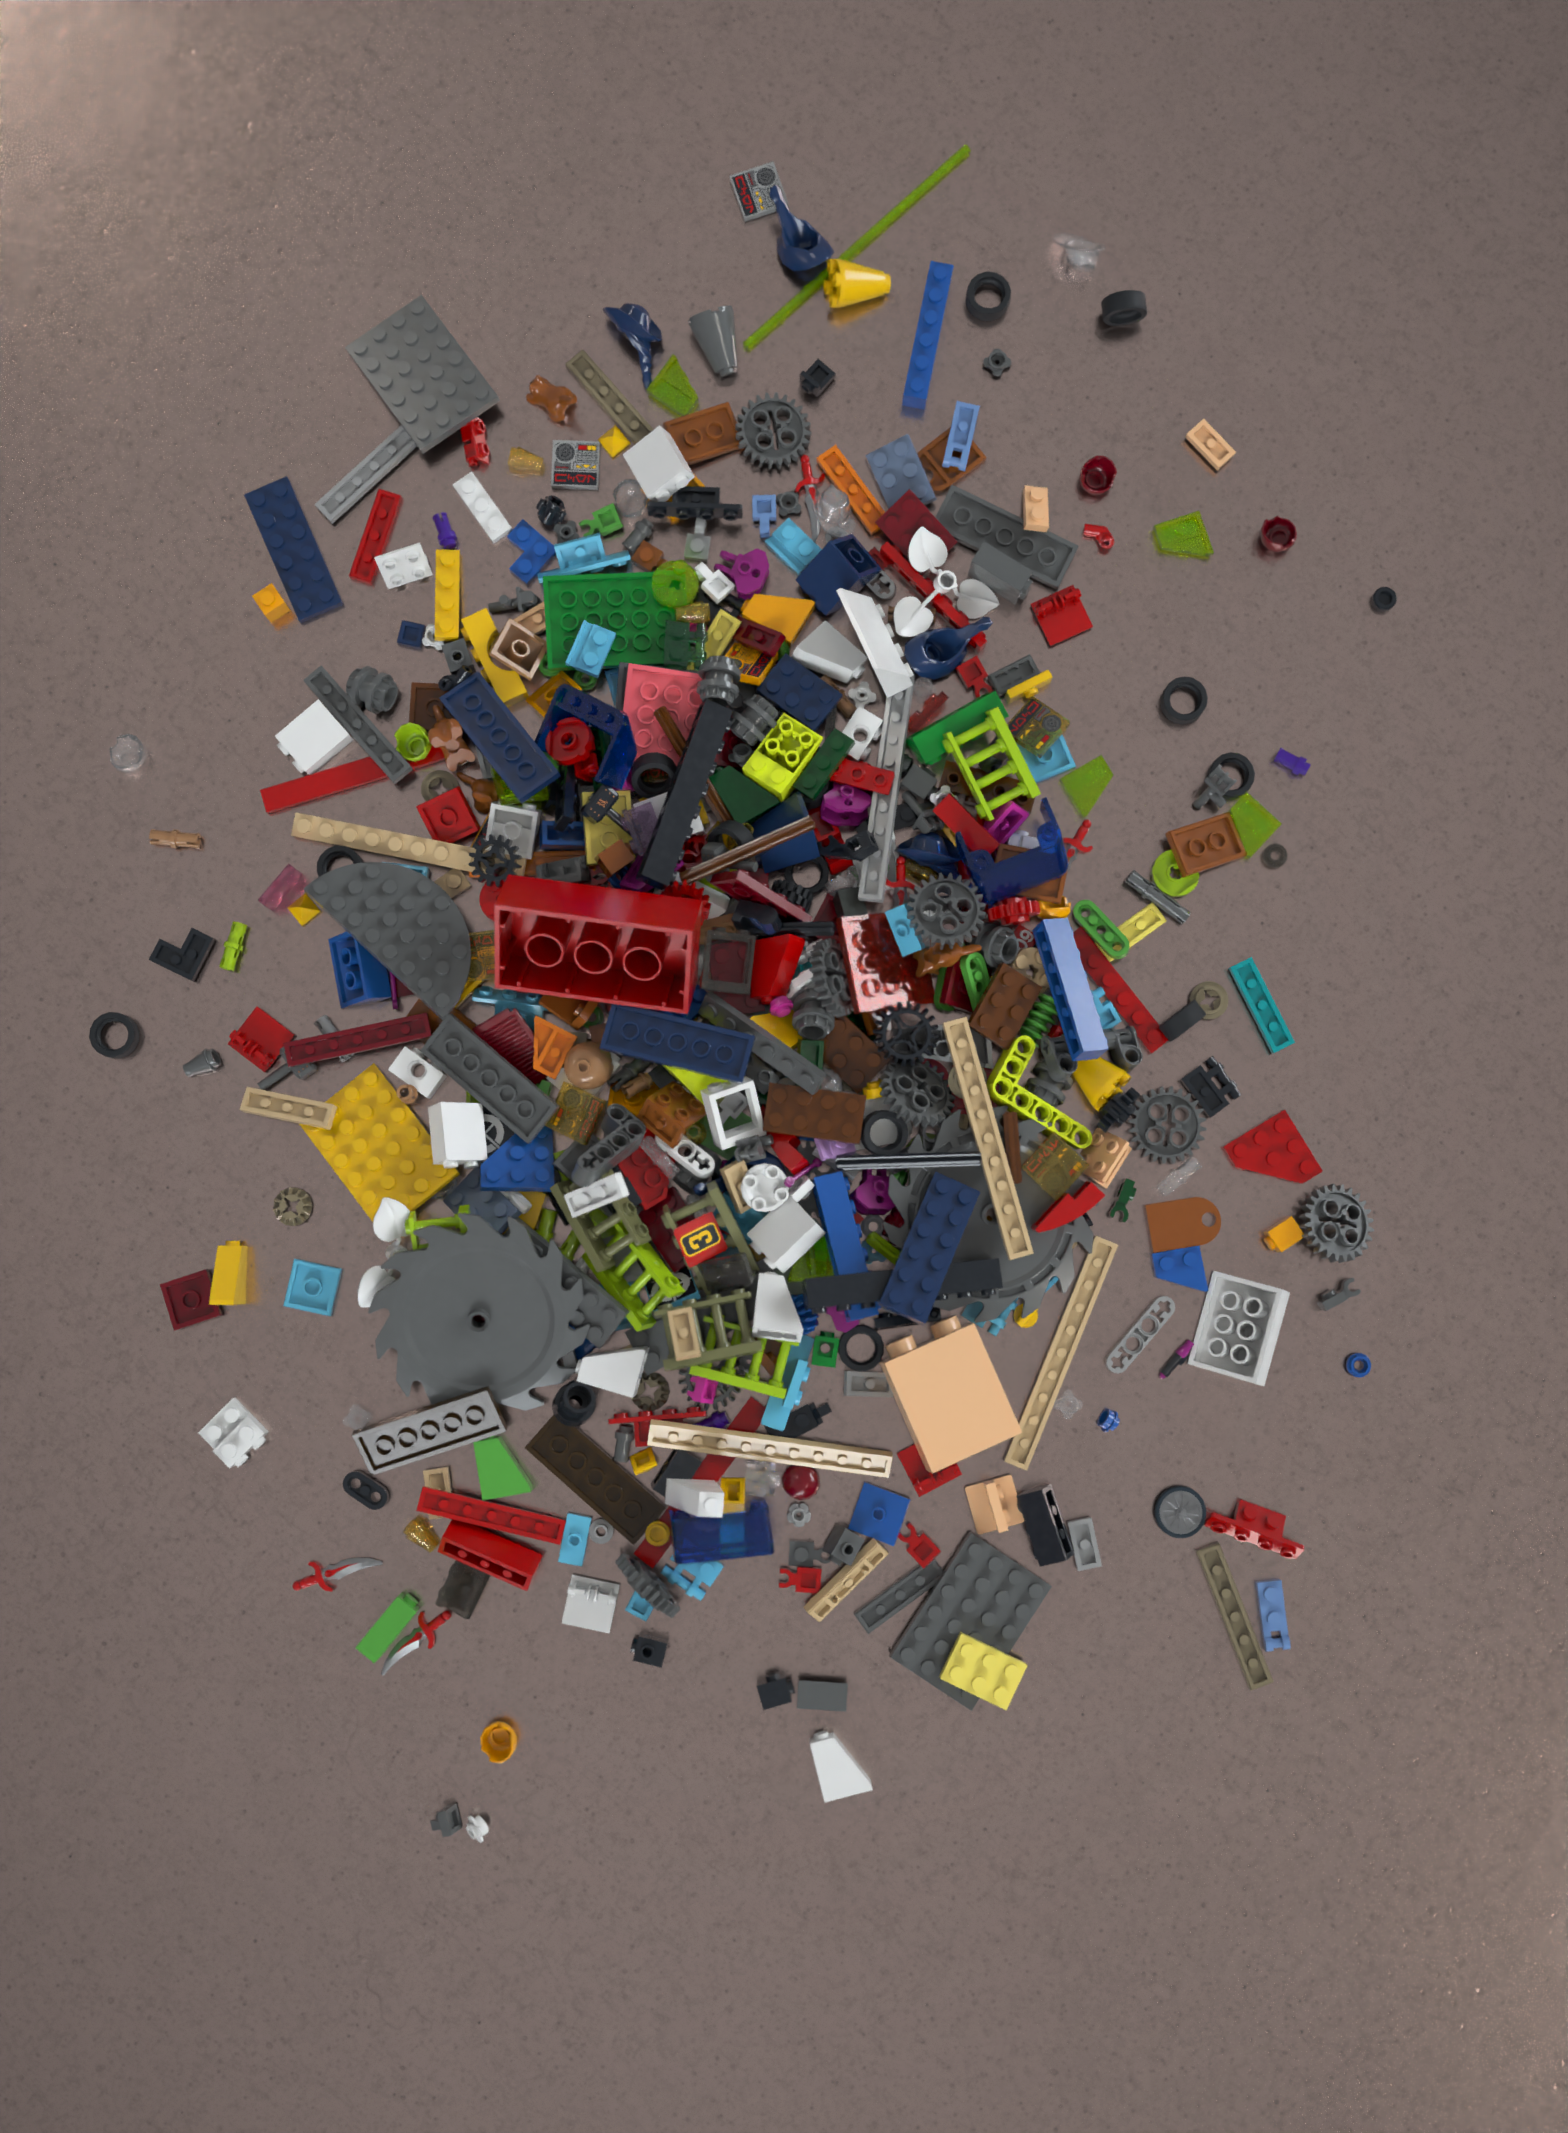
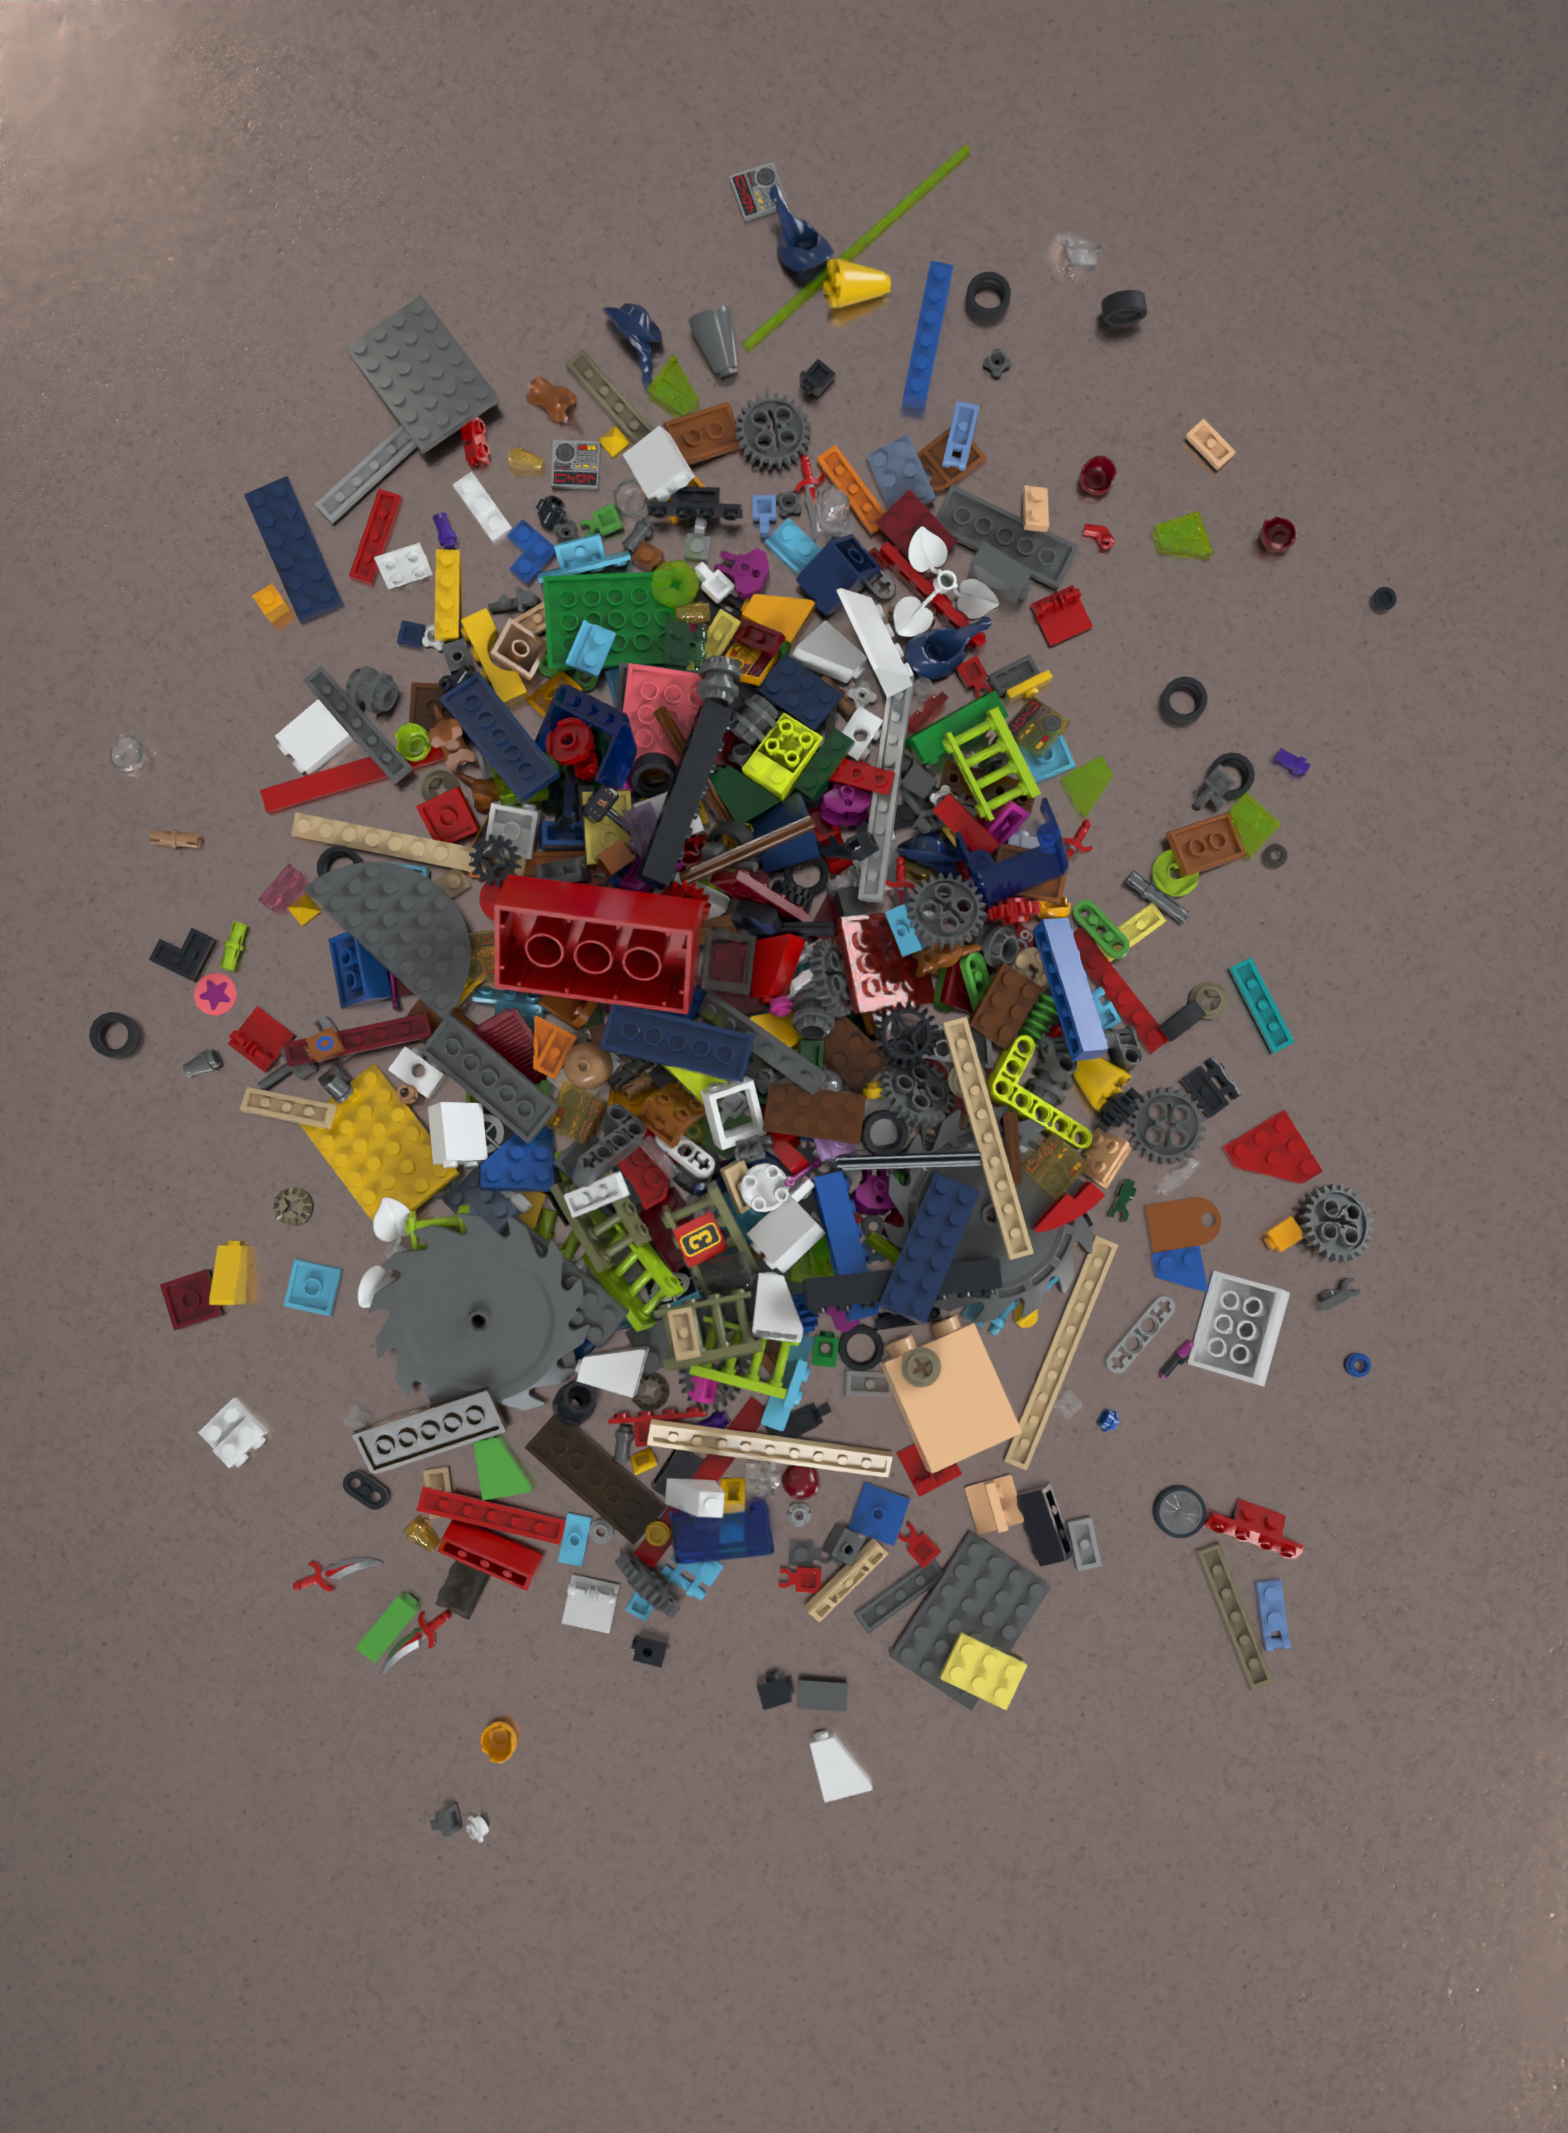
(215, 994): none -> coral sticker
(324, 1045): none -> dark orange brick
(336, 1083): none -> dark grey piece
(932, 1369): none -> dark tan gear

